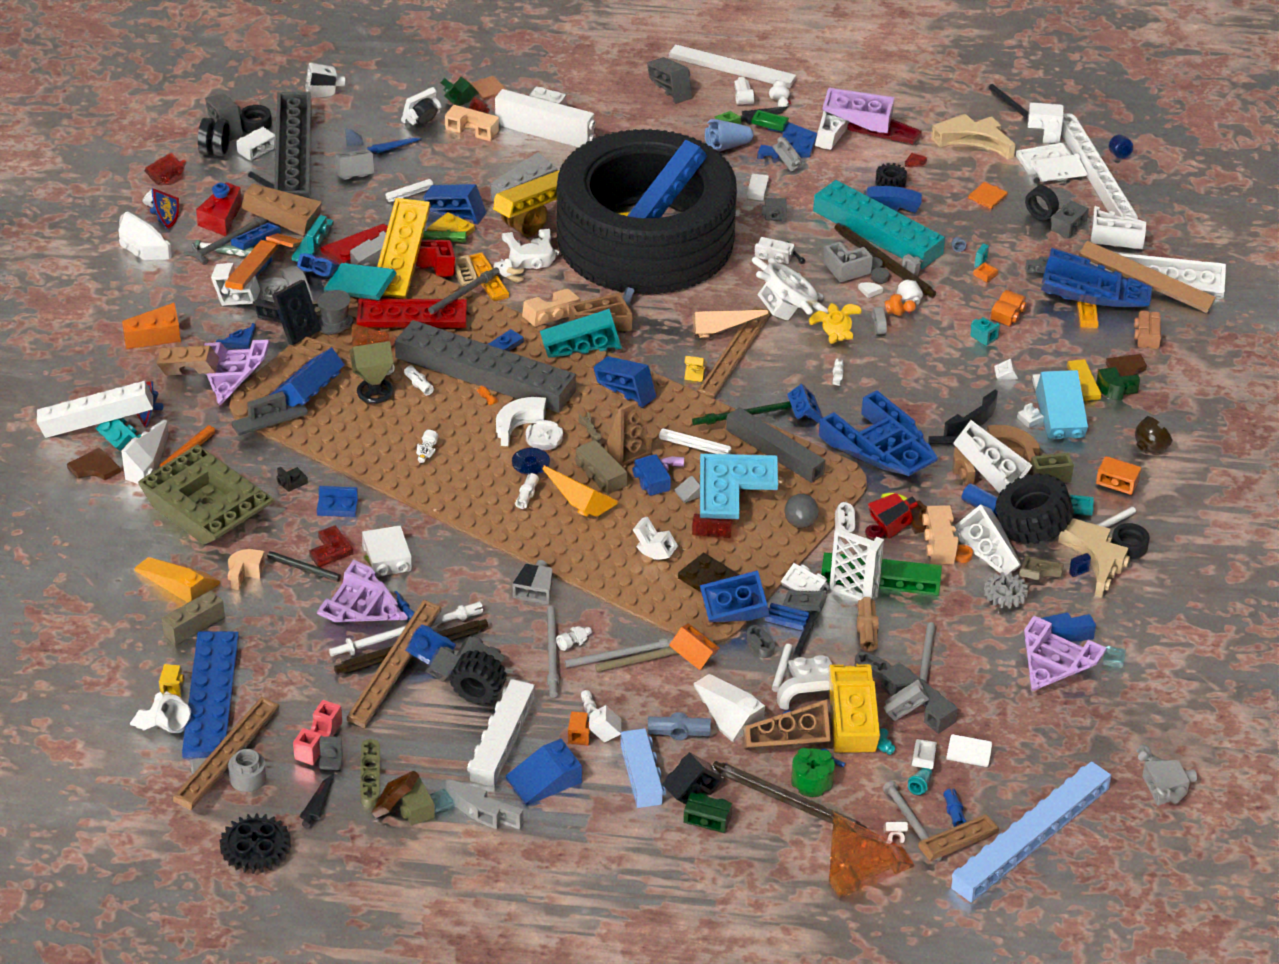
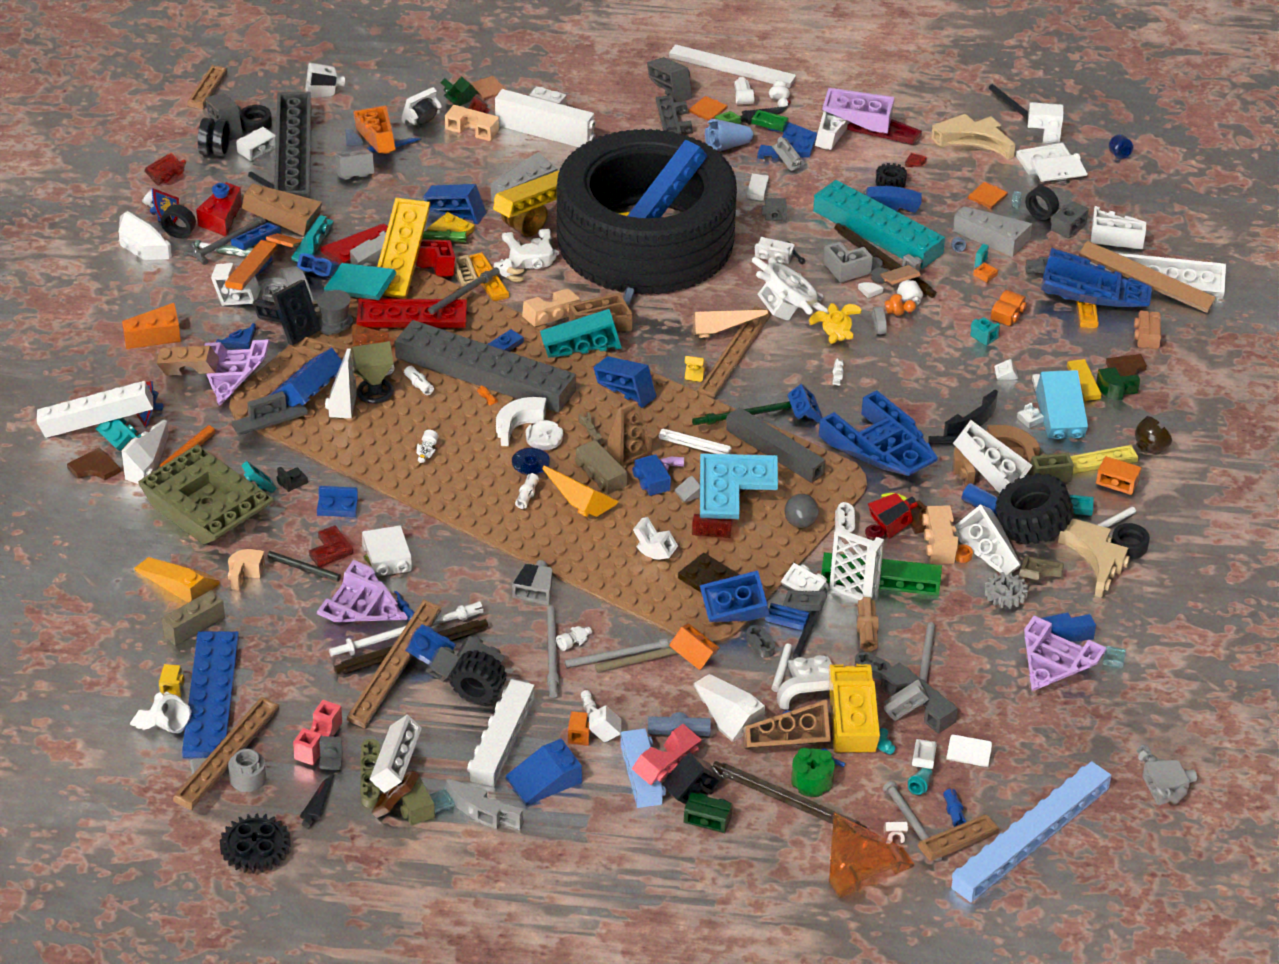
(172, 228): none -> black tyre
(207, 86): none -> medium nougat tile
(260, 478): none -> teal plate
(343, 390): none -> white wedge
(375, 128): none -> orange wedge
(395, 753): none -> white brick
(409, 190): white axle -> none
(656, 764): none -> coral arch
(668, 114): none -> dark grey hinge
(708, 108): none -> orange piece
(900, 274): none -> nougat piece
(997, 231): none -> light grey wedge
(1016, 199): none -> clear light blue tile
(1080, 565): clear blue tile -> none
(1093, 460): none -> light yellow tile
(1096, 170): white beam -> none

